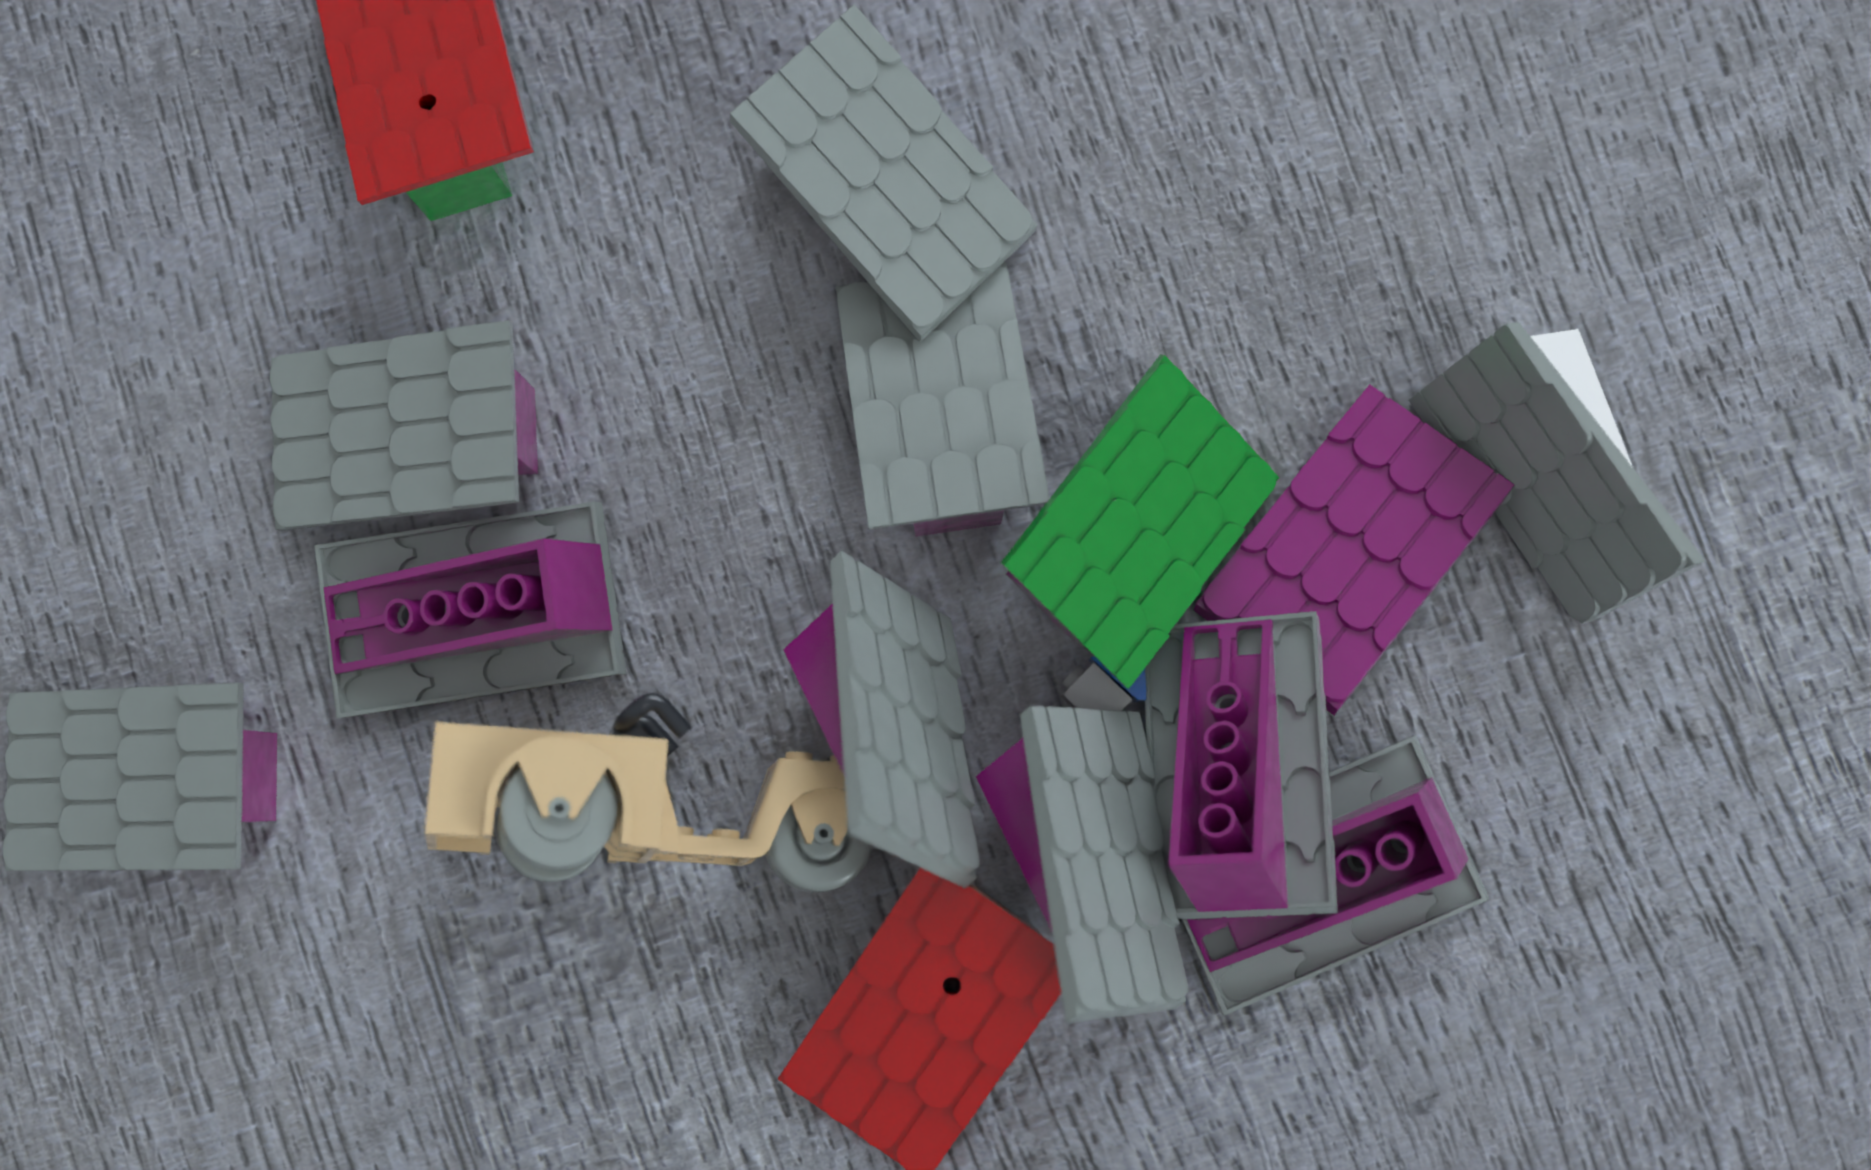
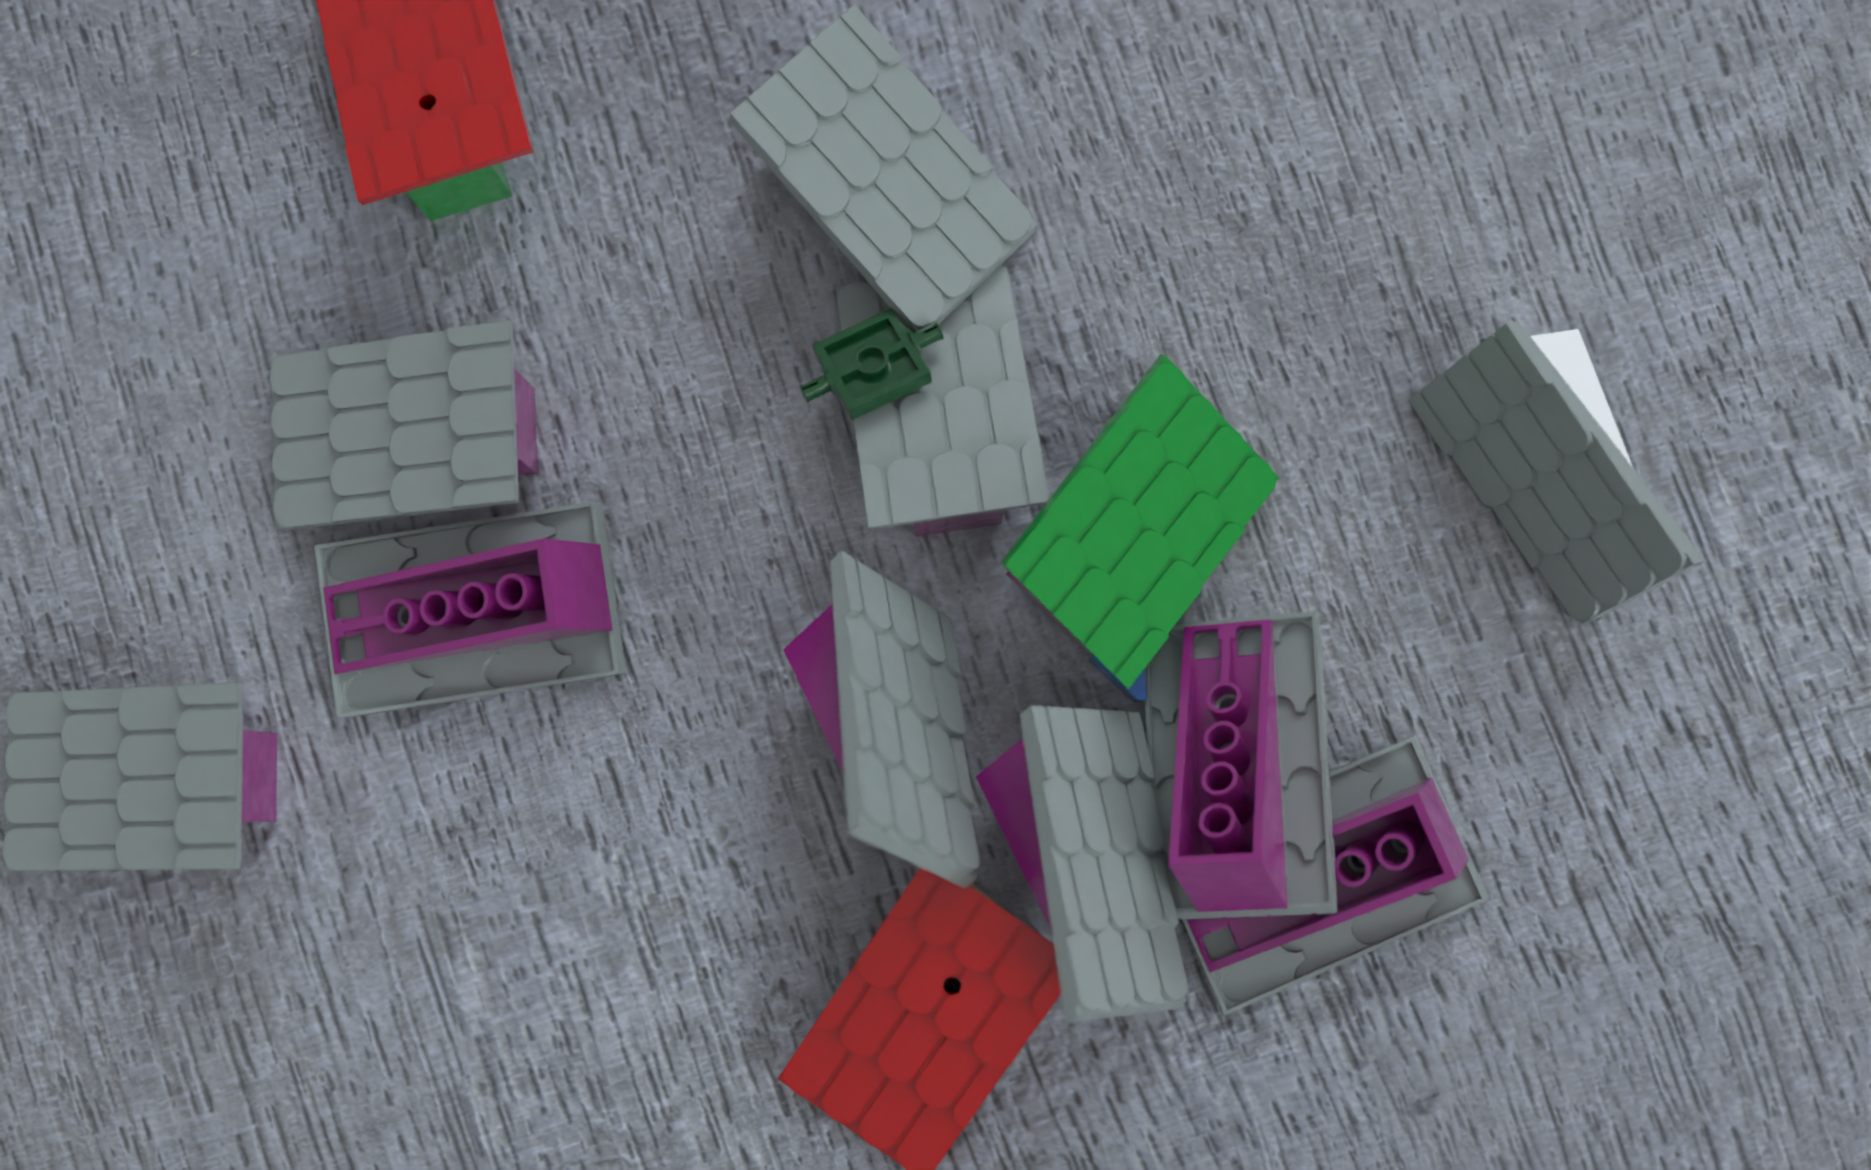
(586, 791): tan piece -> none
(872, 363): none -> dark green plate
(1093, 690): light grey brick -> none
(1360, 537): magenta piece -> none

